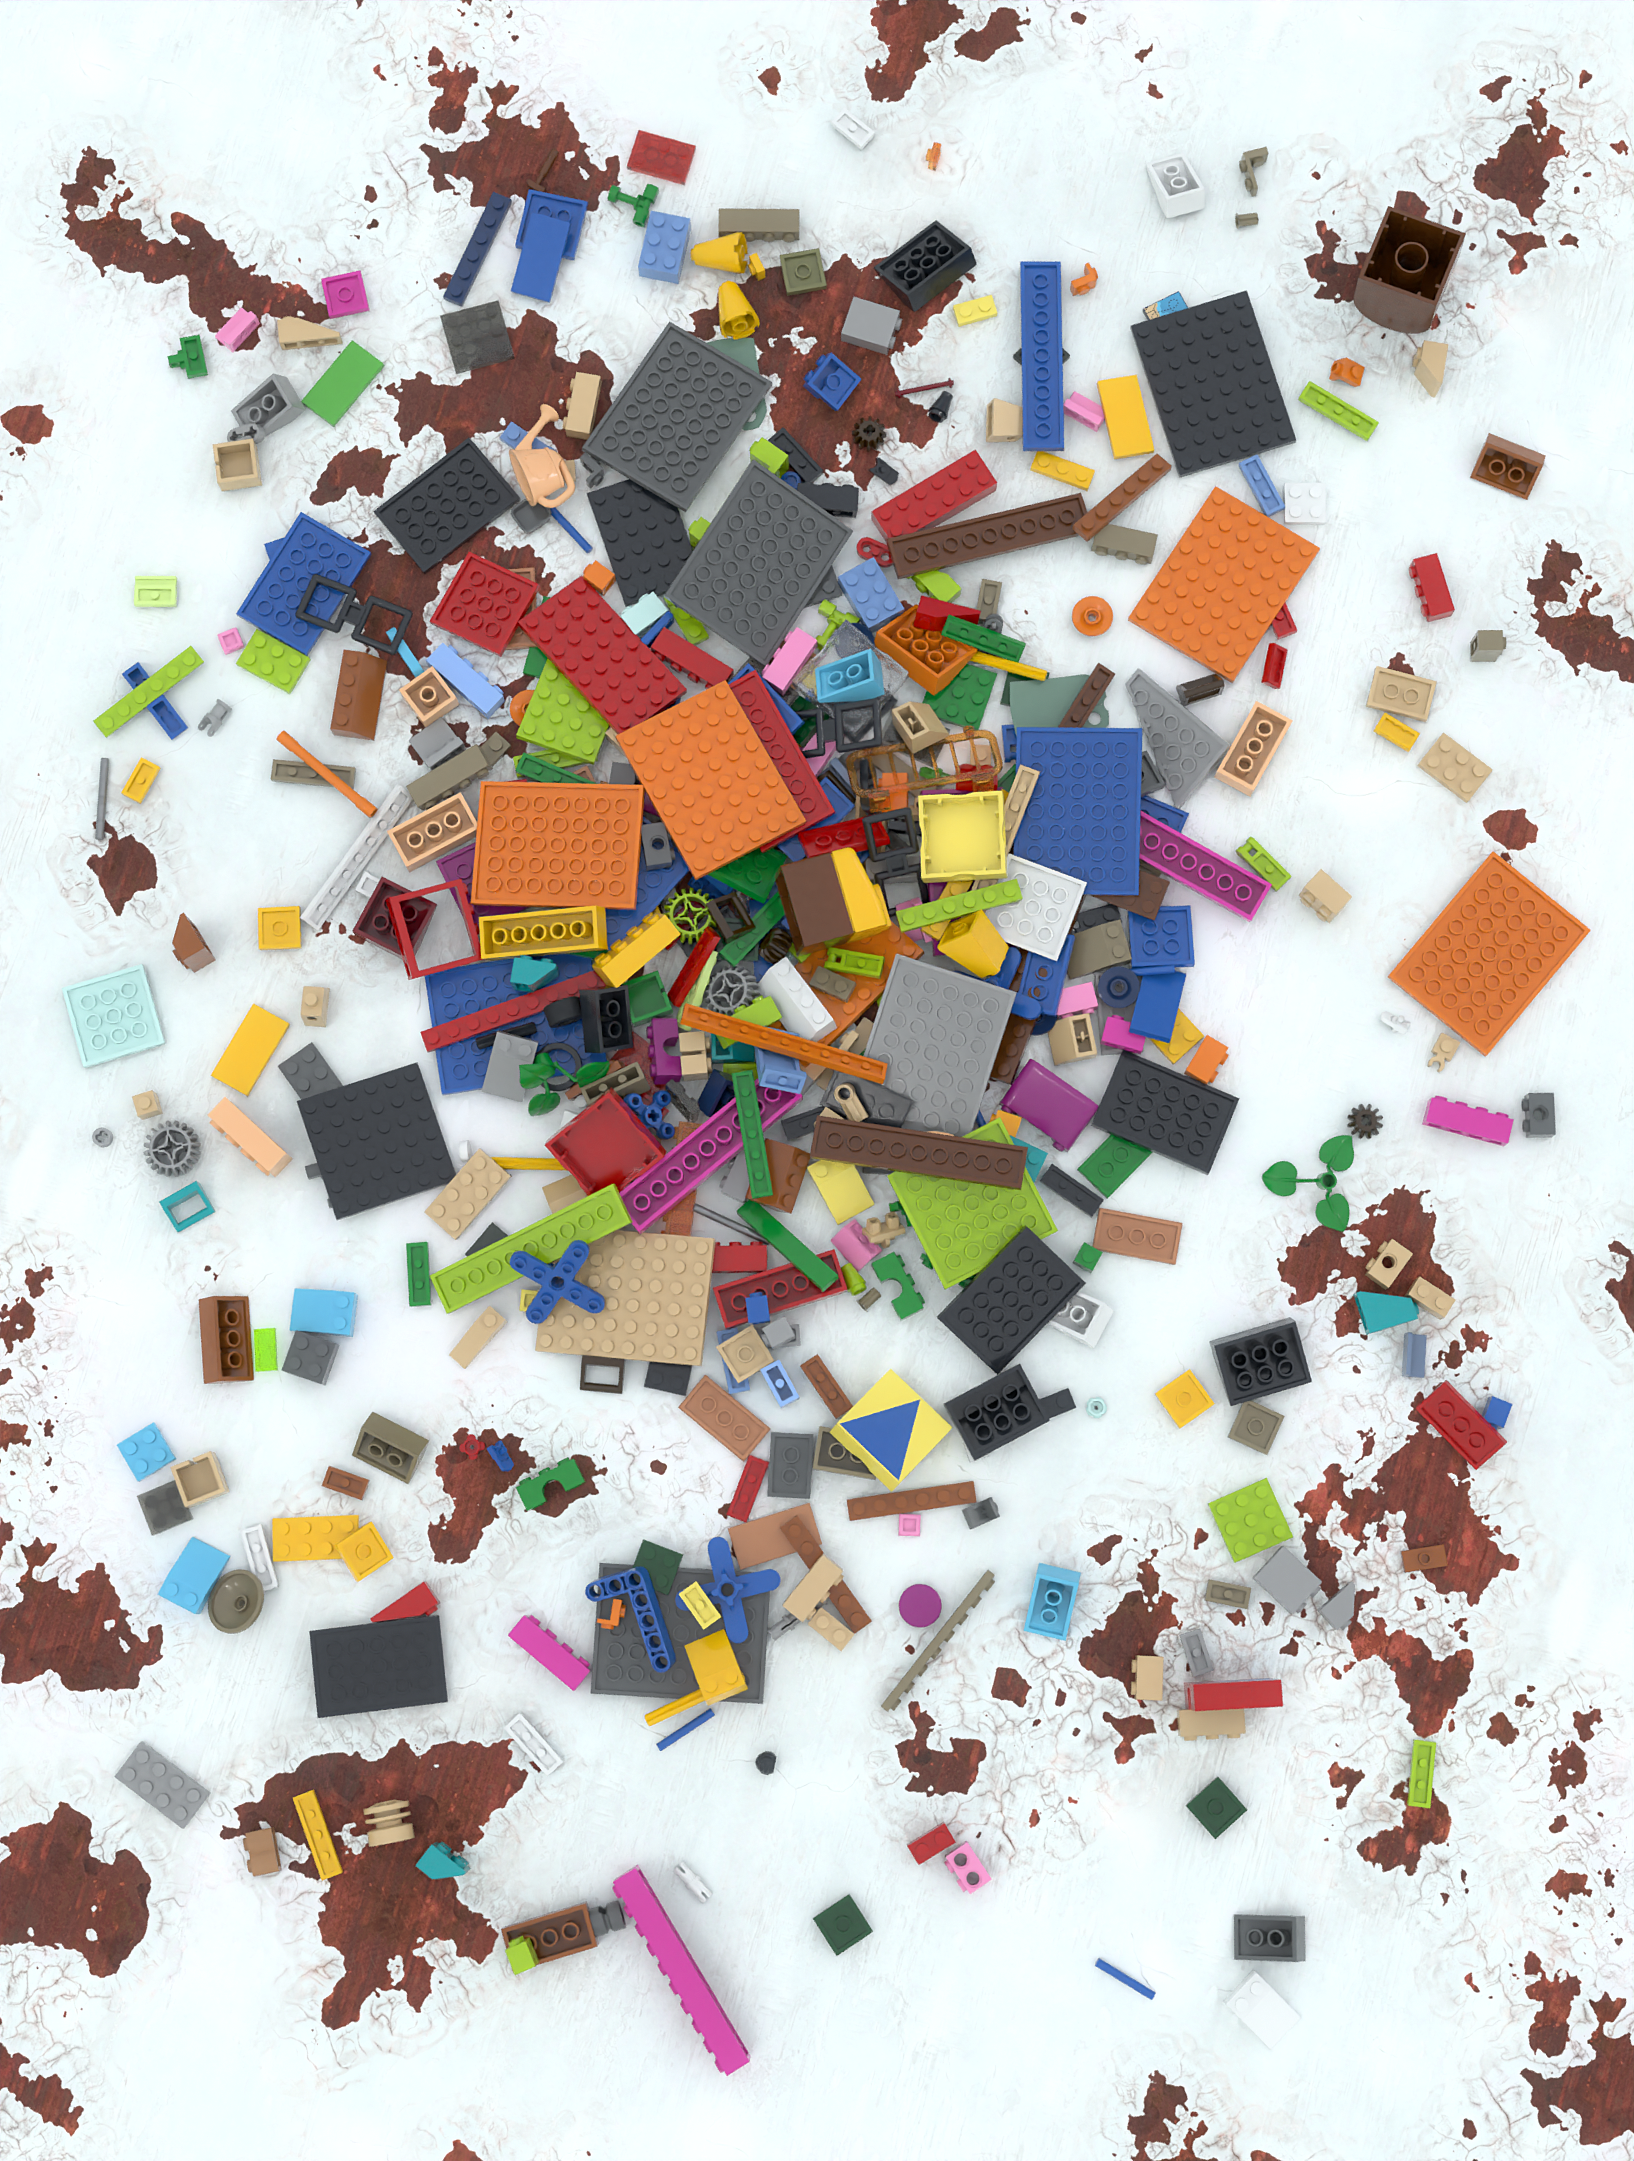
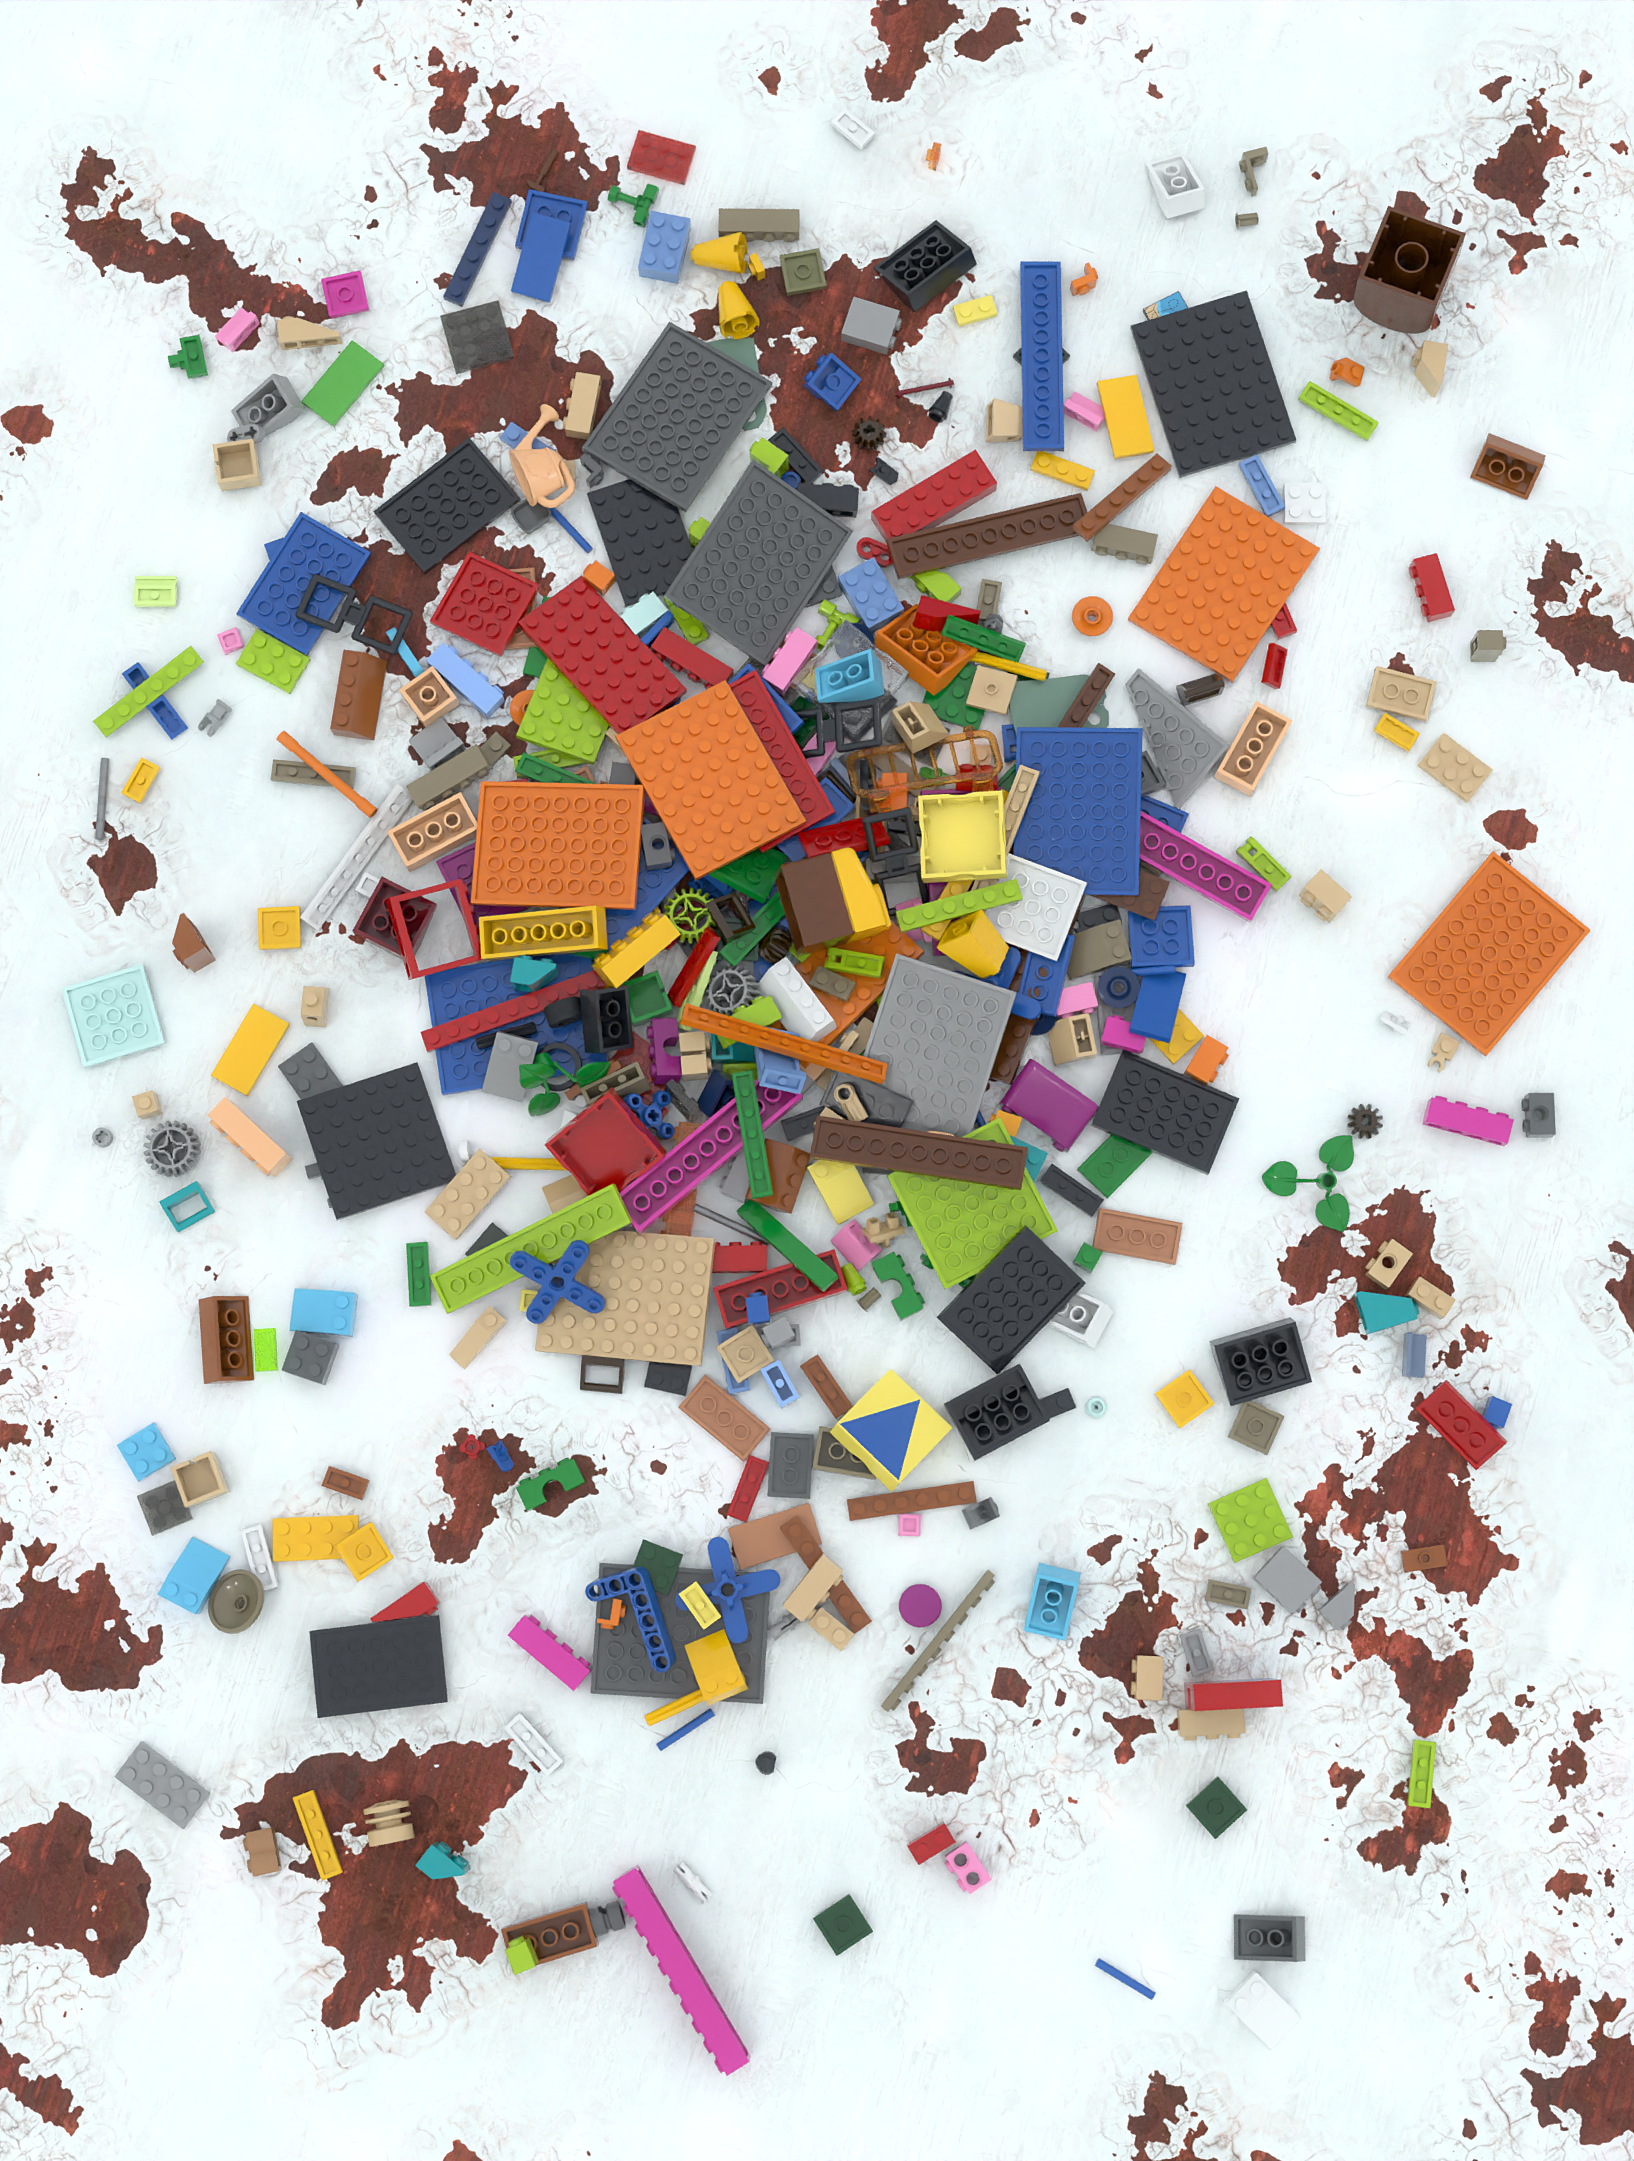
(390, 1447): dark tan slope -> none
(991, 690): none -> tan plate

